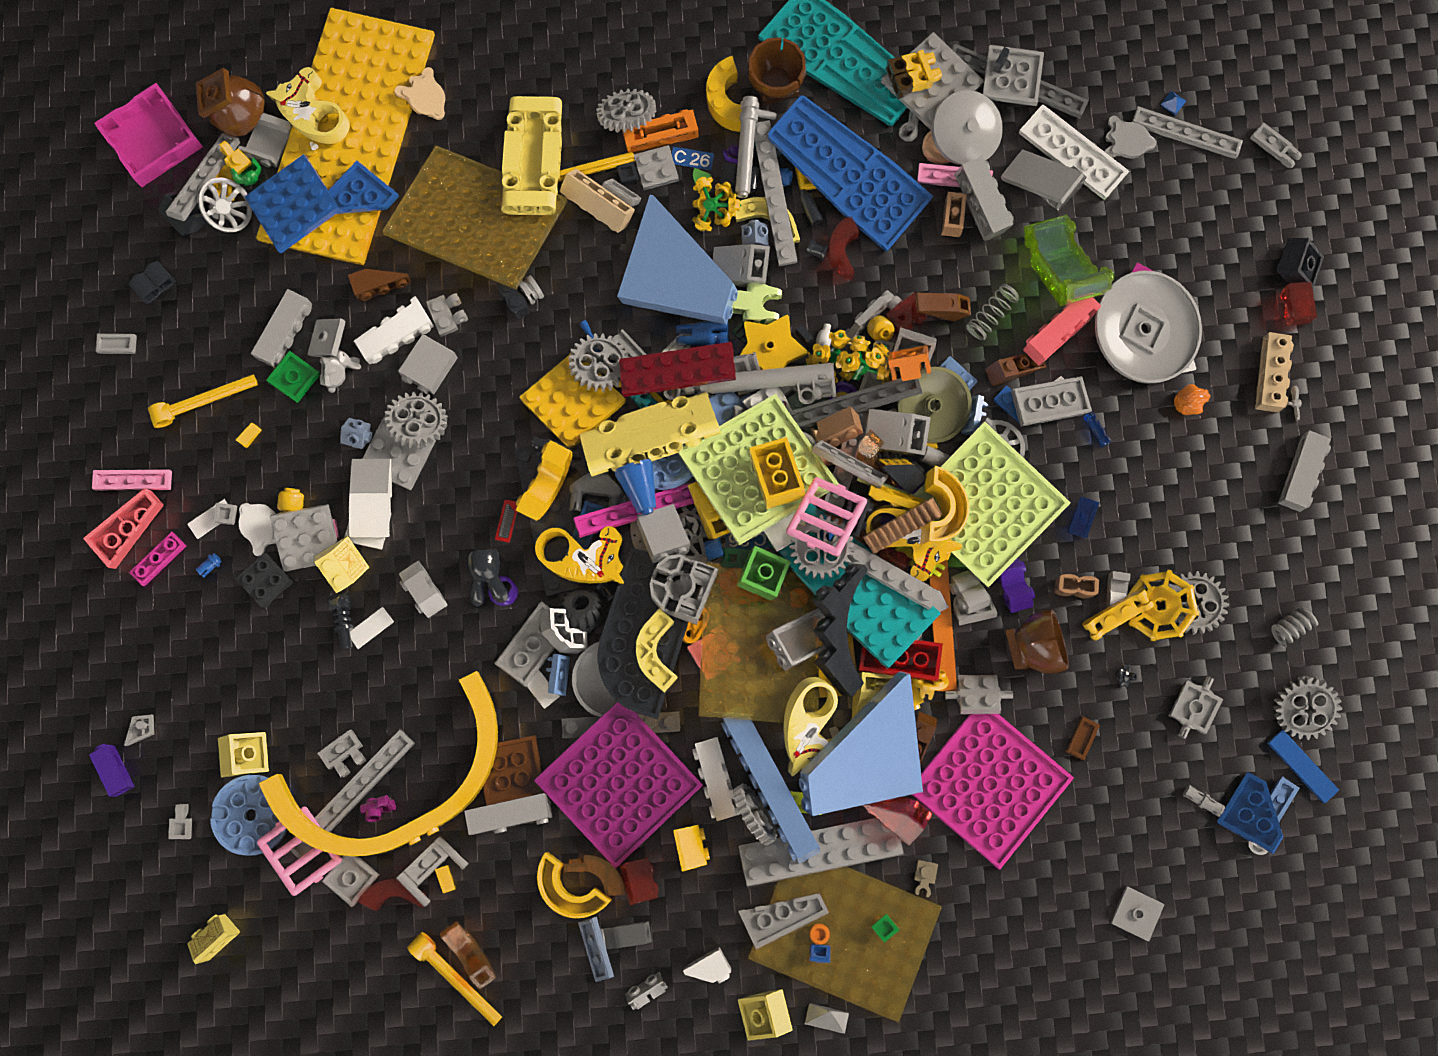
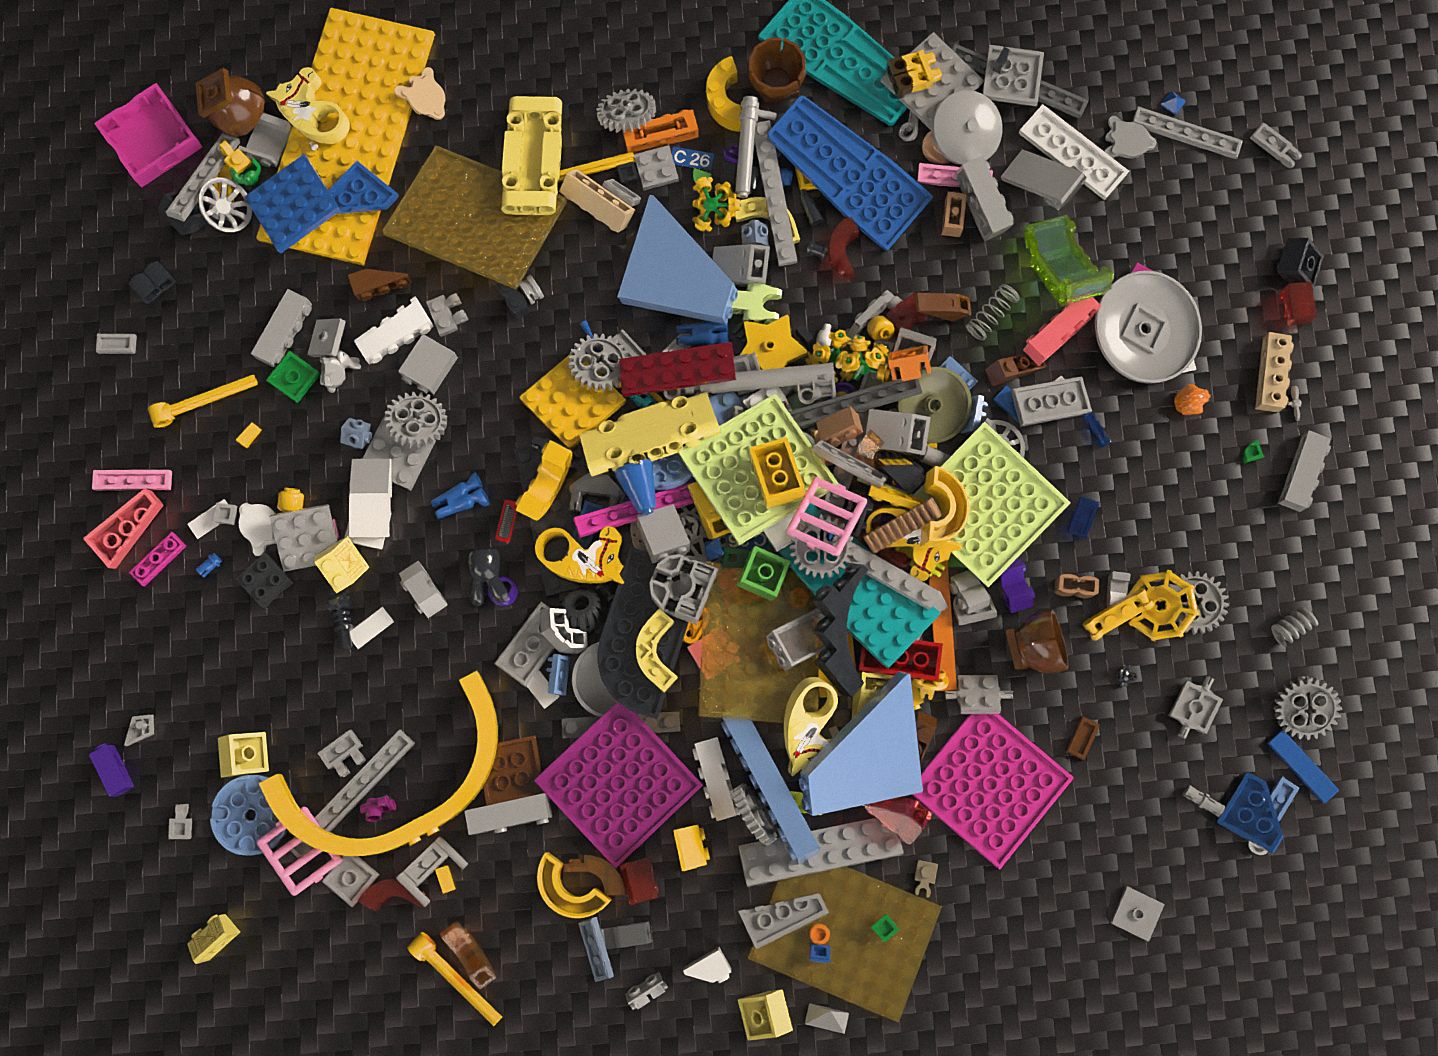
(459, 499): none -> blue piece
(1252, 452): none -> green tile

